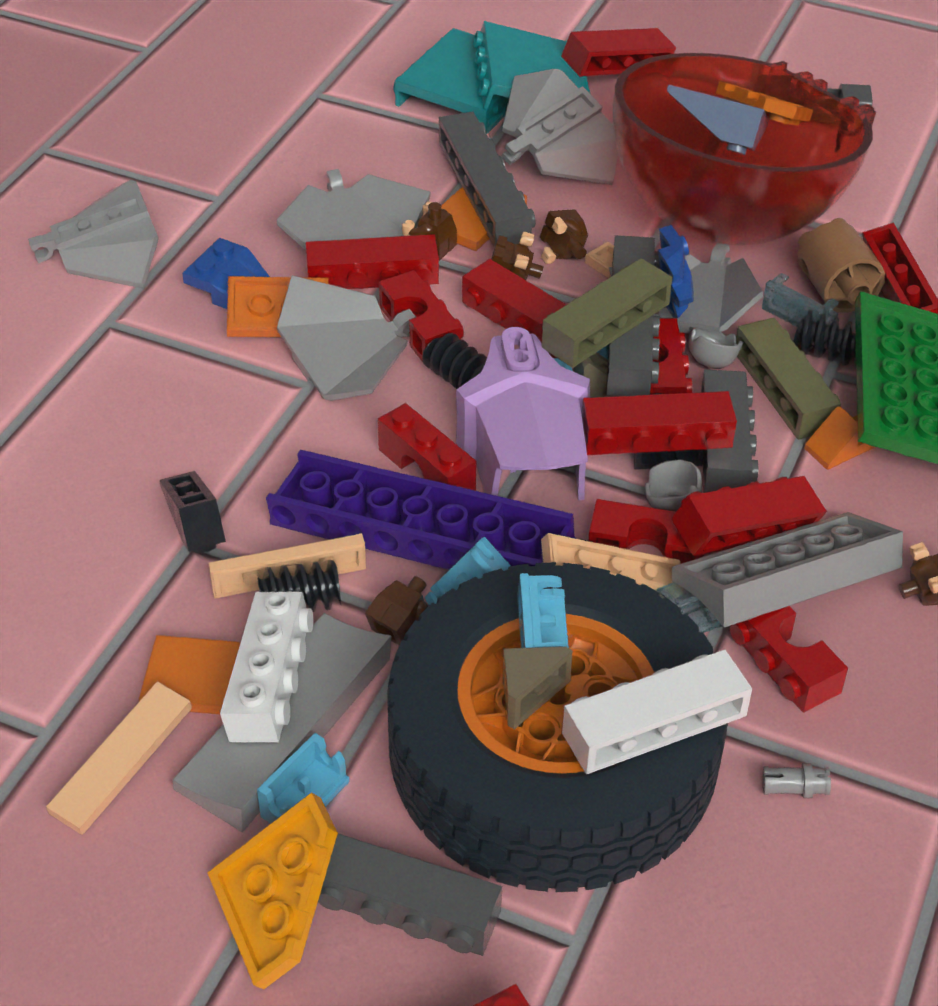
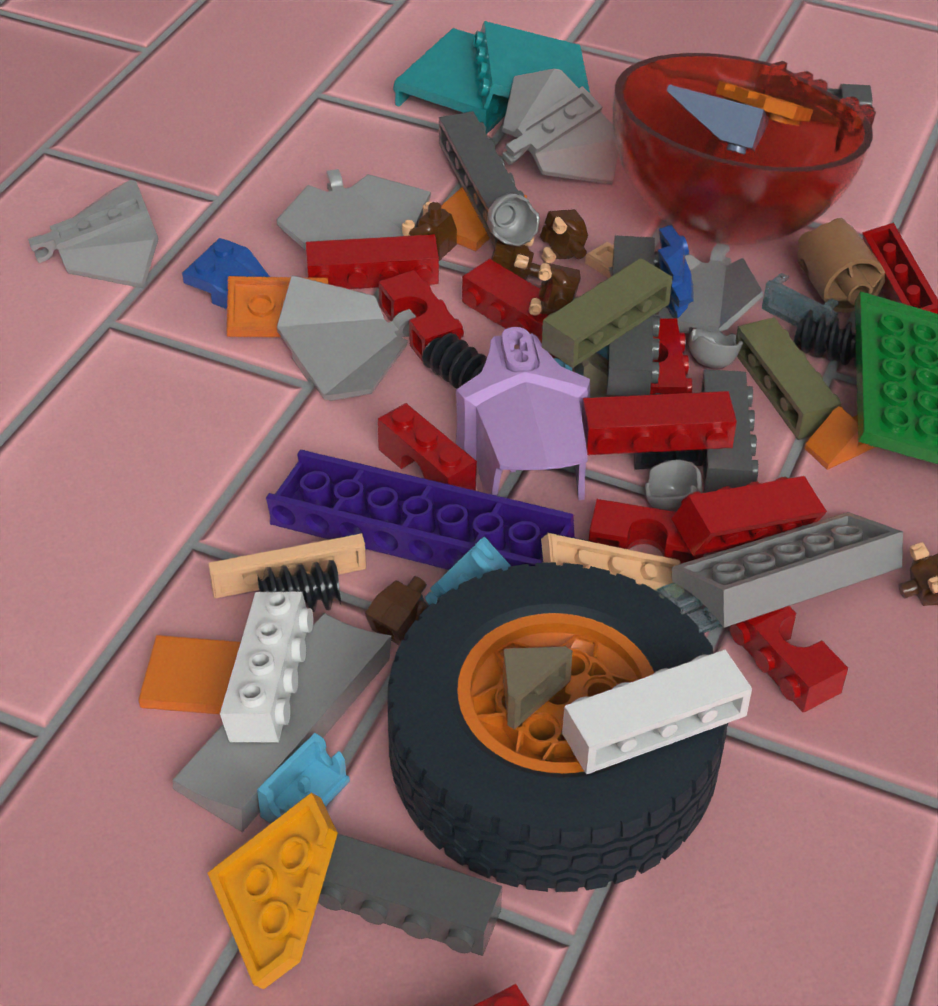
(119, 758): light nougat tile -> none
(193, 512): black slope -> none
(513, 219): none -> light grey hair
(541, 612): medium azure hinge -> none
(557, 288): none -> reddish brown piece
(613, 50): red brick -> none
(797, 780): light grey pin -> none

